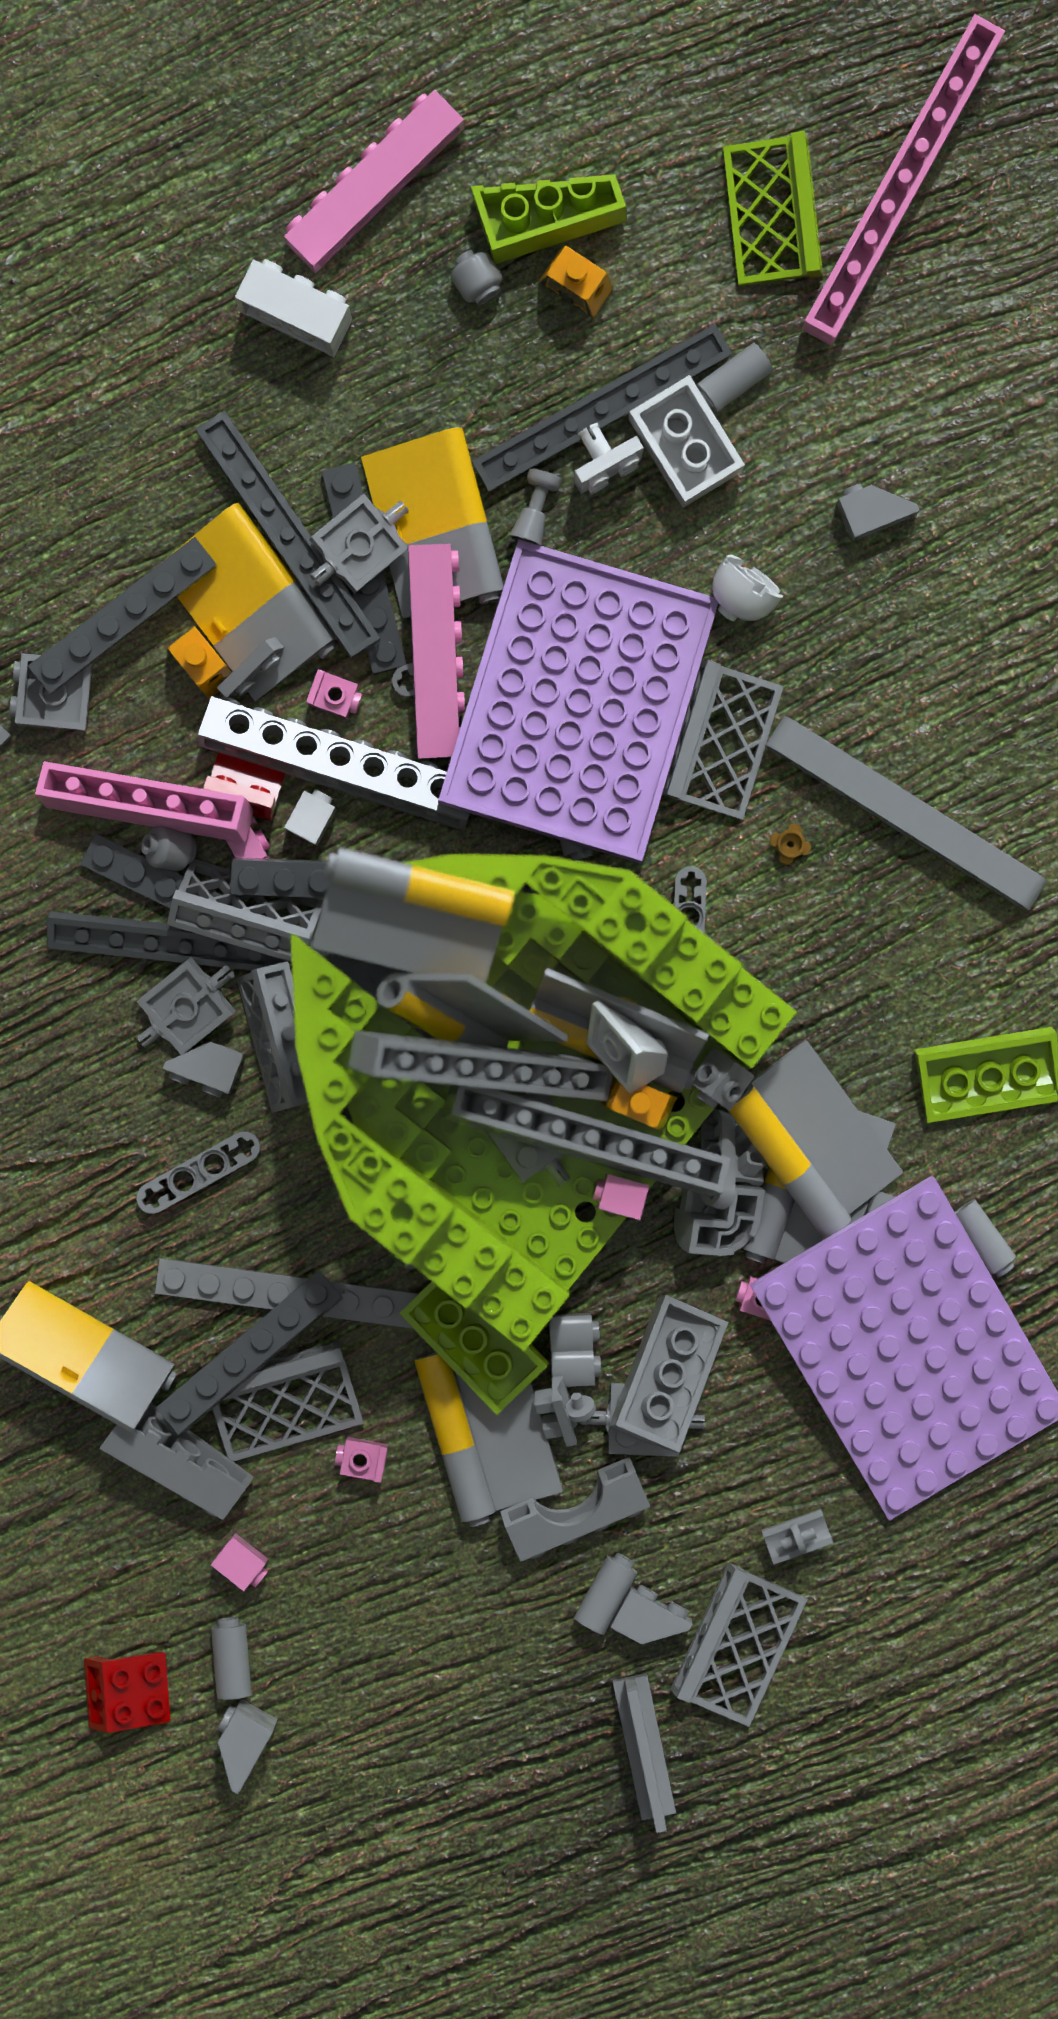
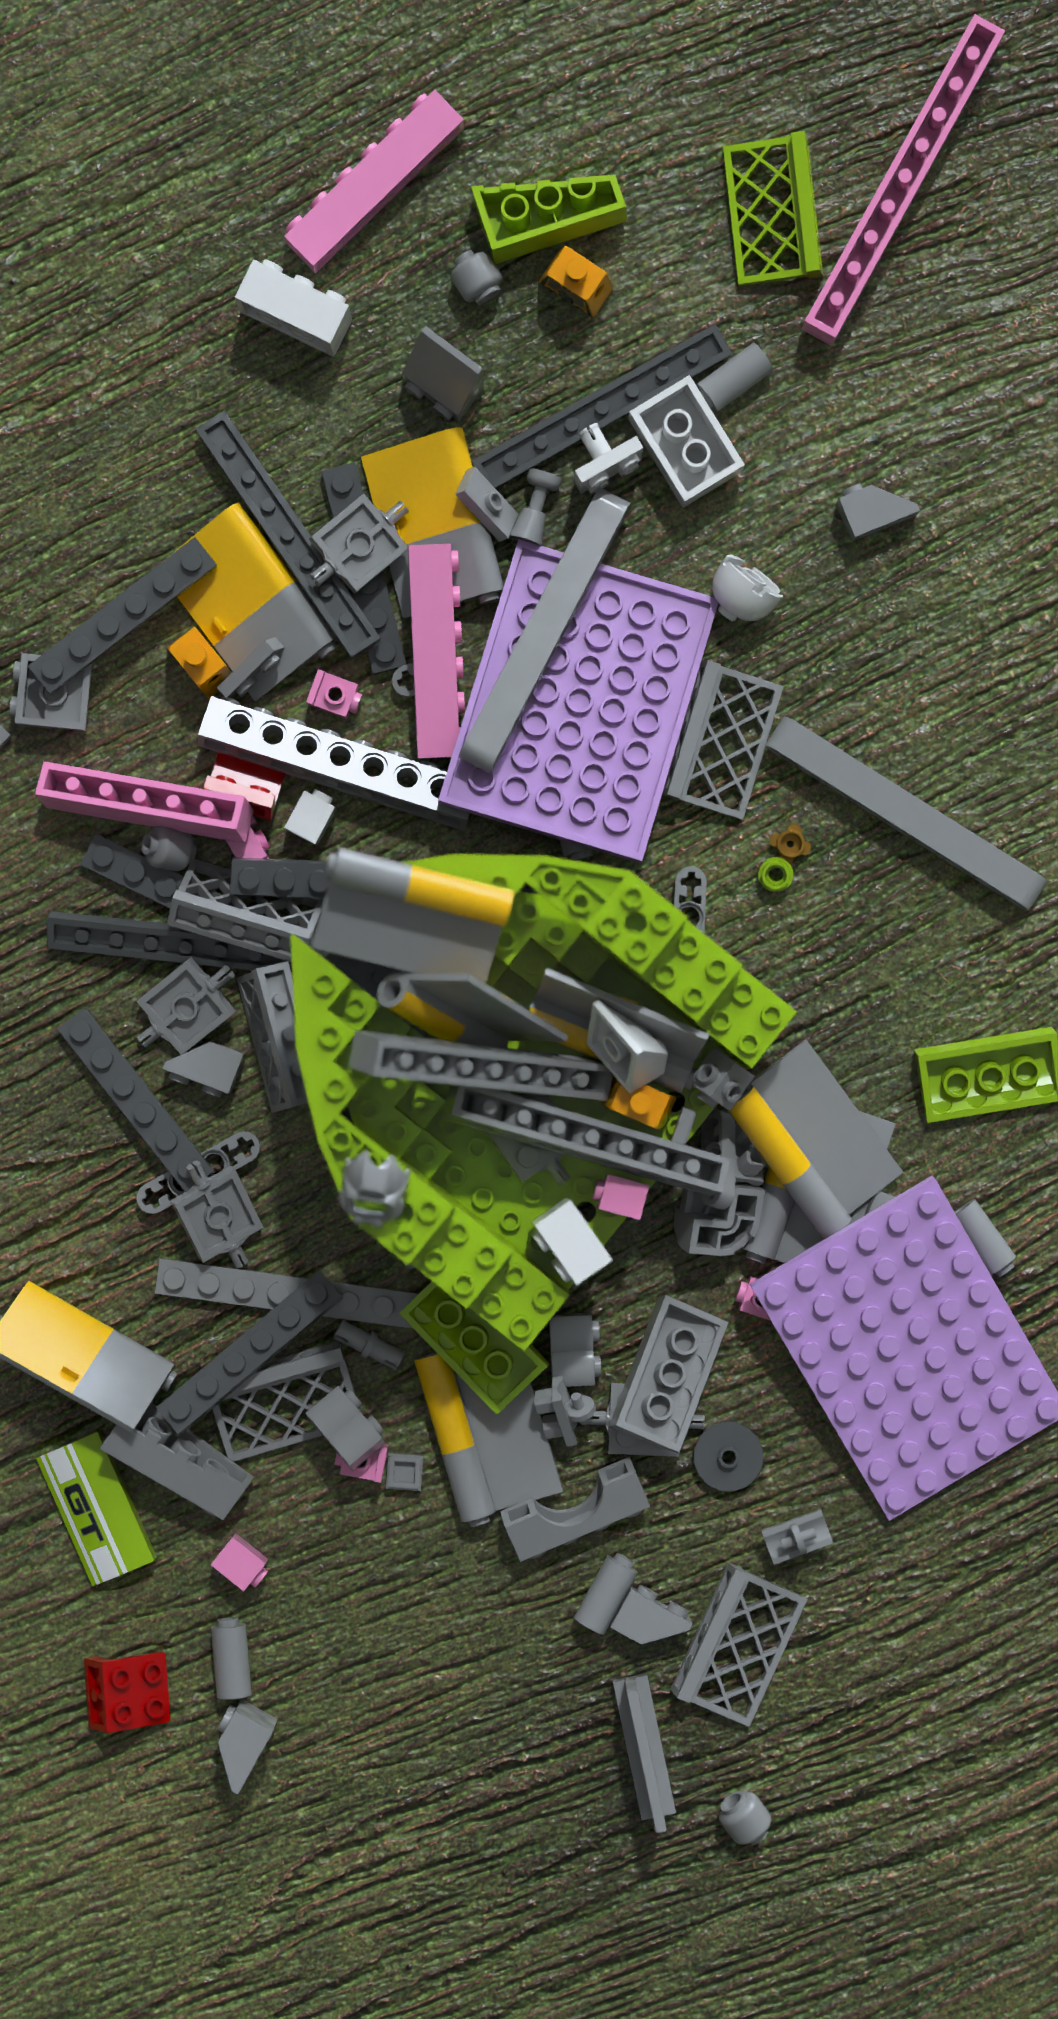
(96, 1508): none -> lime slope
(133, 1097): none -> dark grey plate
(217, 1214): none -> light grey plate
(346, 1427): none -> light grey brick
(369, 1344): none -> light grey pin
(373, 1184): none -> light grey helmet
(404, 1471): none -> light grey tile
(442, 376): none -> light grey slope
(487, 504): none -> light grey plate
(544, 630): none -> light grey beam
(571, 1242): none -> white brick
(683, 1125): none -> light grey tile
(728, 1437): none -> dark grey plate
(744, 1818): none -> light grey head
(775, 885): none -> lime plate

